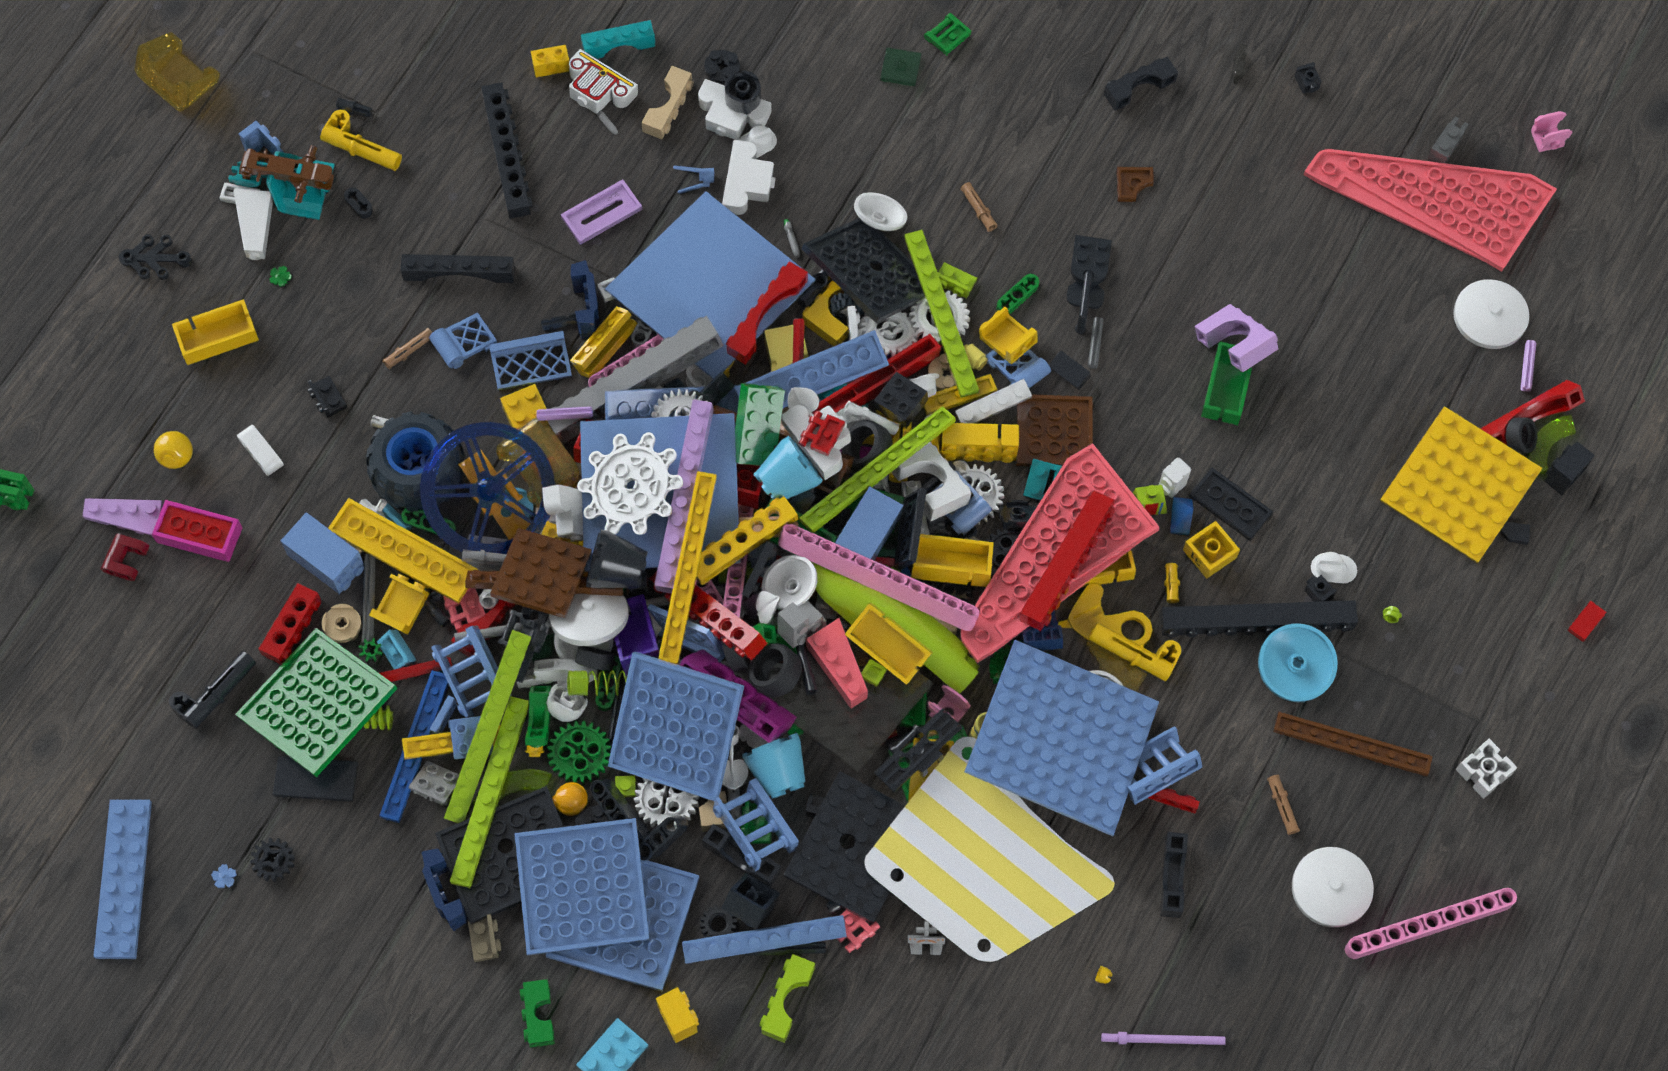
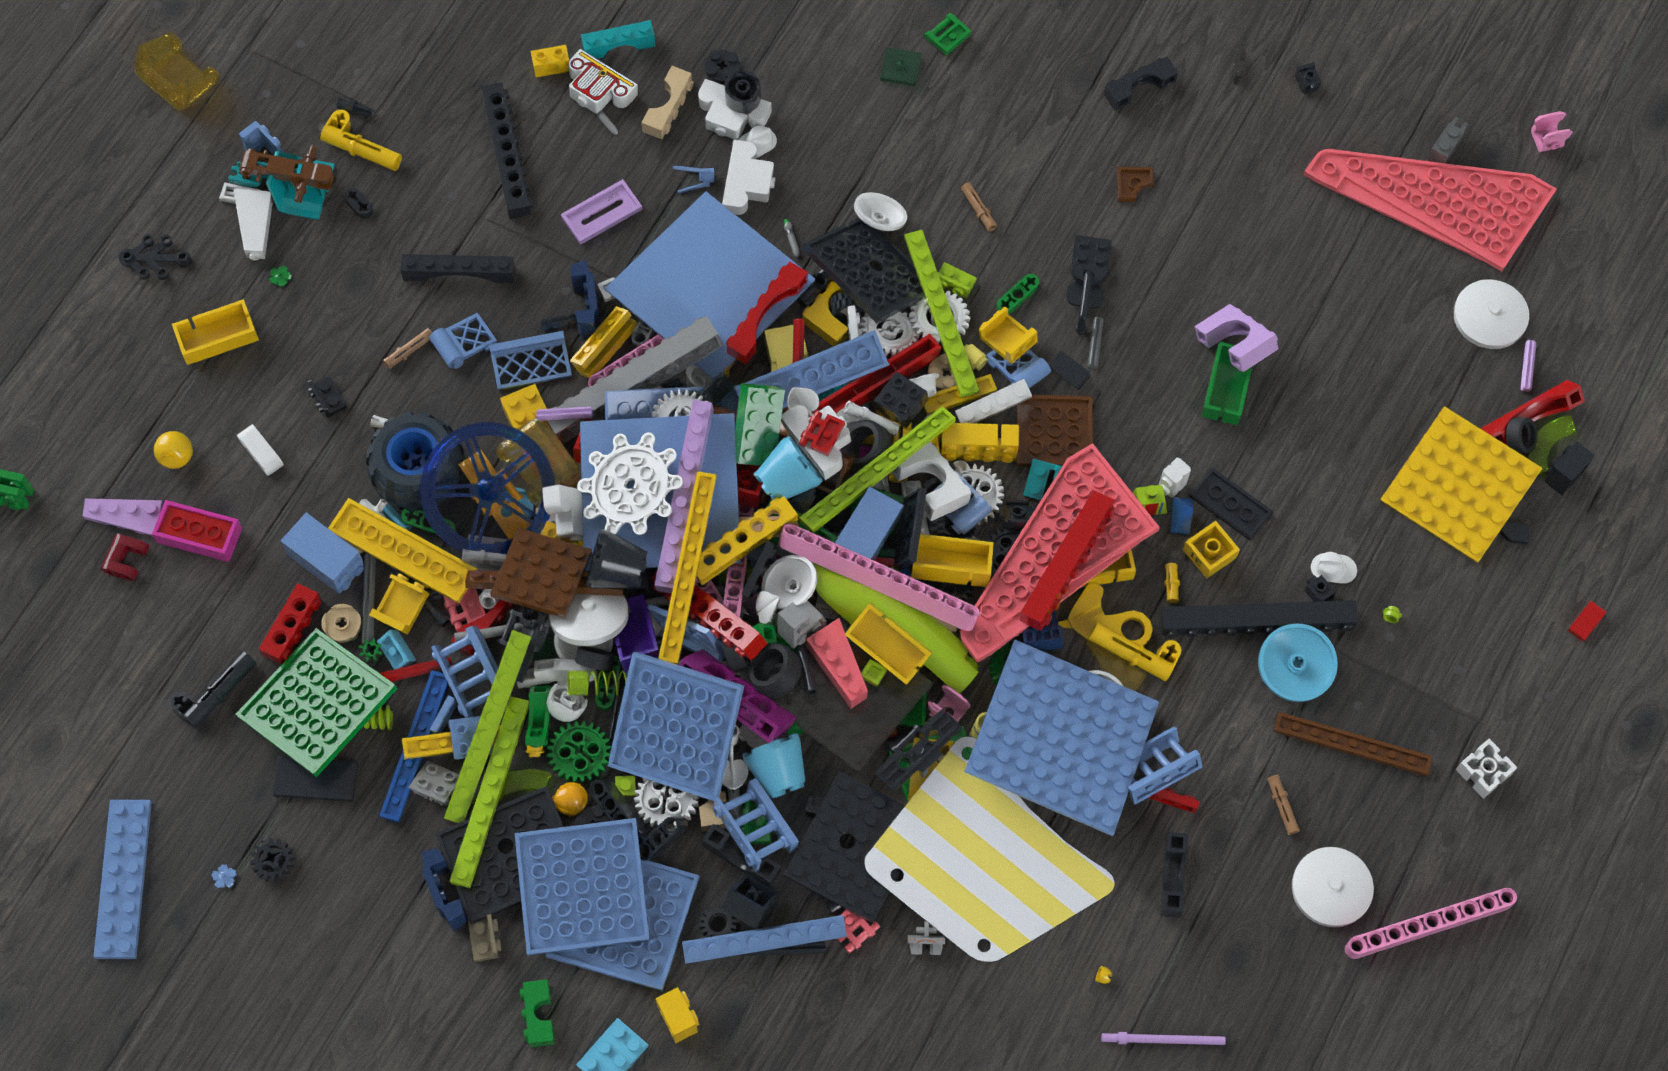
(797, 974): lime arch -> none

